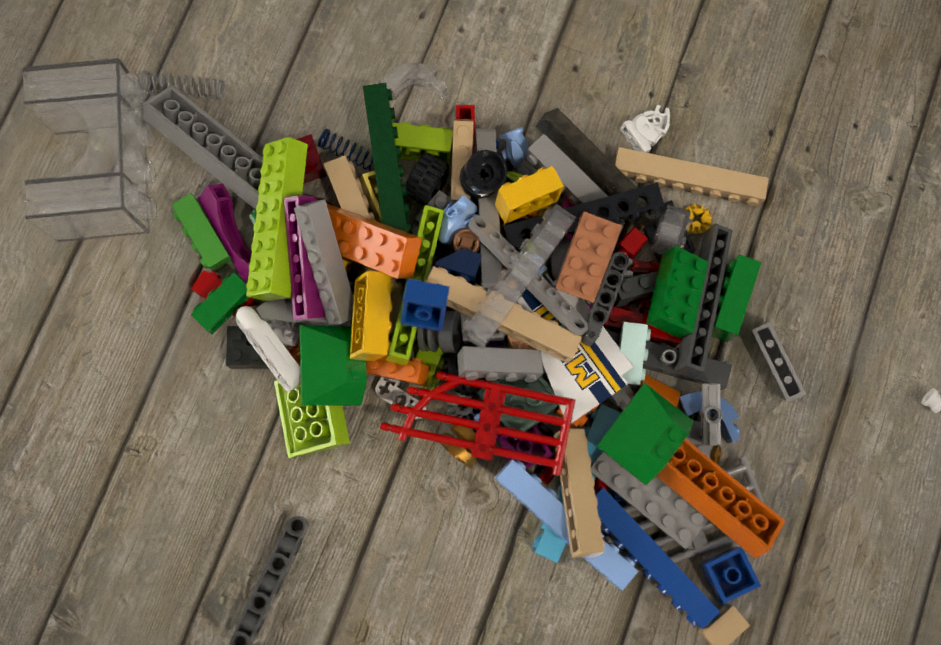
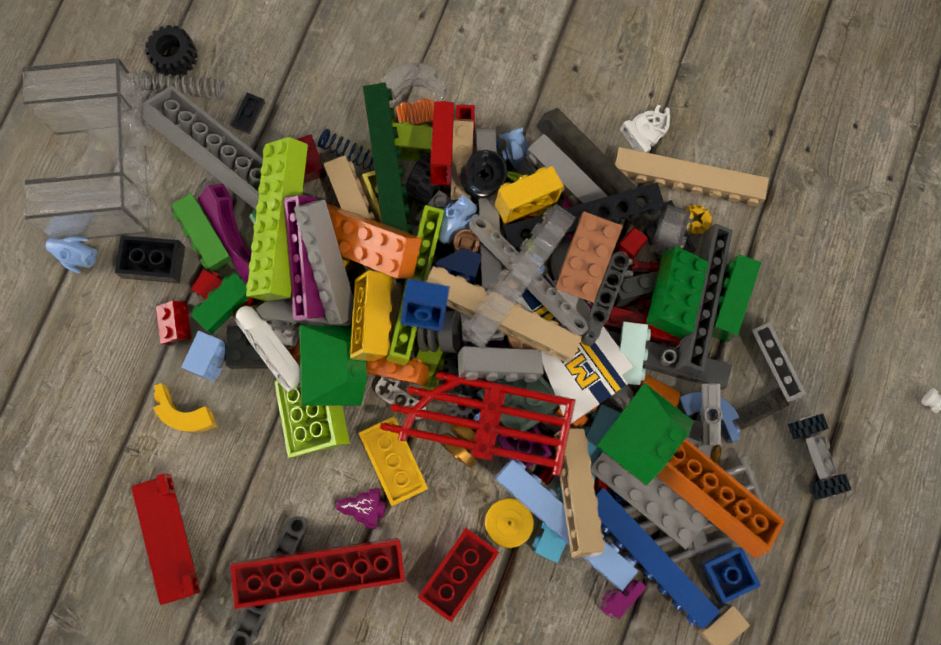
(72, 252): none -> light blue animal
(150, 259): none -> black brick
(165, 539): none -> red bracket
(166, 39): none -> black tyre
(173, 322): none -> red bracket
(192, 422): none -> yellow arch
(205, 357): none -> light blue brick
(248, 113): none -> black plate
(316, 572): none -> red brick
(364, 507): none -> magenta rock
(393, 463): none -> yellow plate
(416, 113): none -> orange brick
(442, 143): none -> red window
(458, 575): none -> red brick
(509, 523): none -> yellow wheel
(617, 603): none -> magenta plate
(760, 408): none -> clear smoke plate
(824, 463): none -> plate

